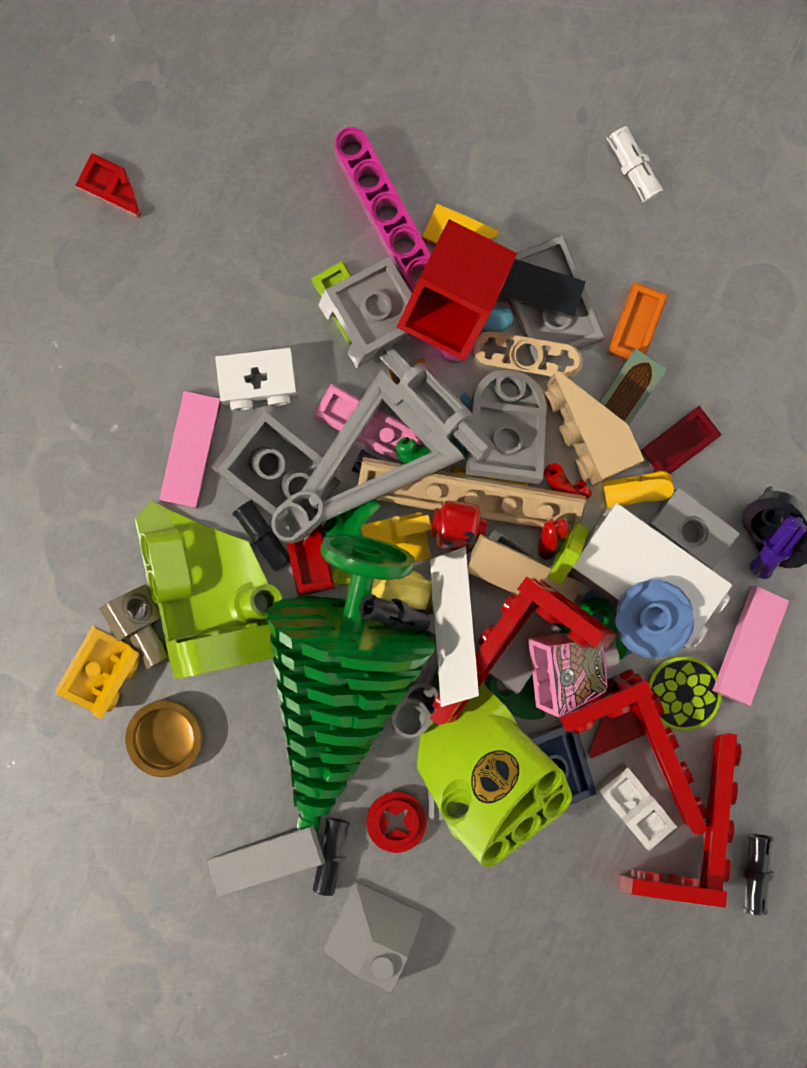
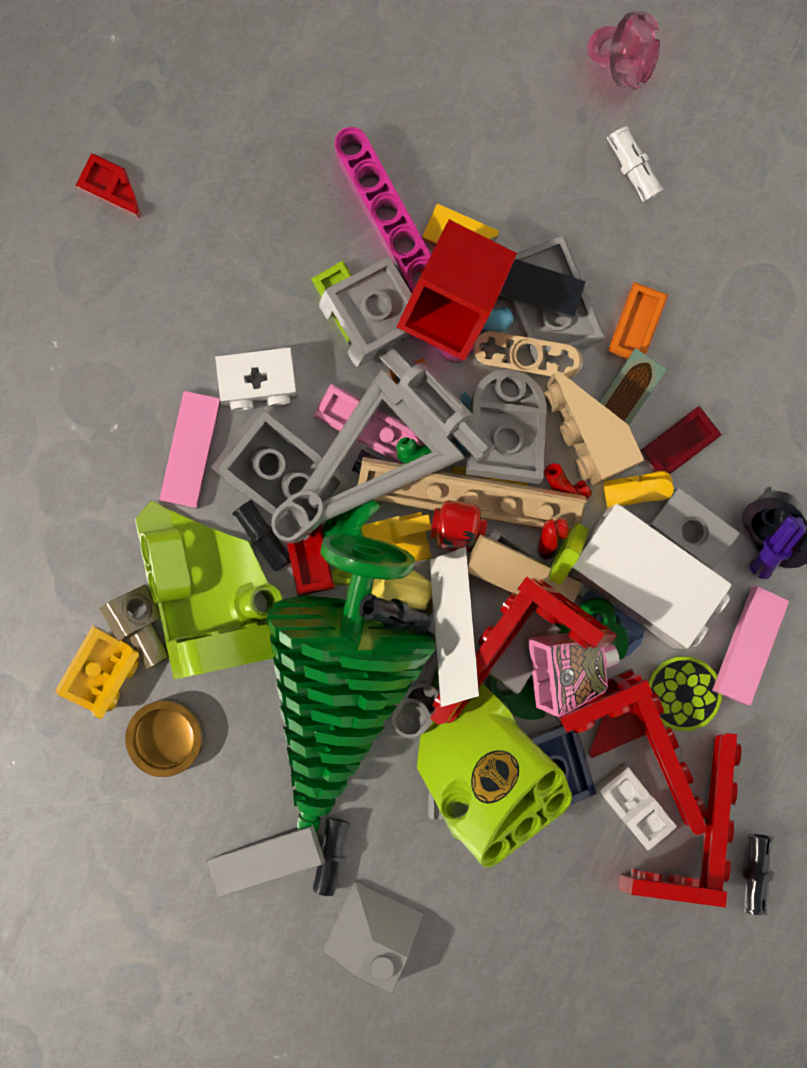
(396, 840): red gear -> none
(632, 49): none -> clear pink tile
(654, 619): medium blue tile -> none

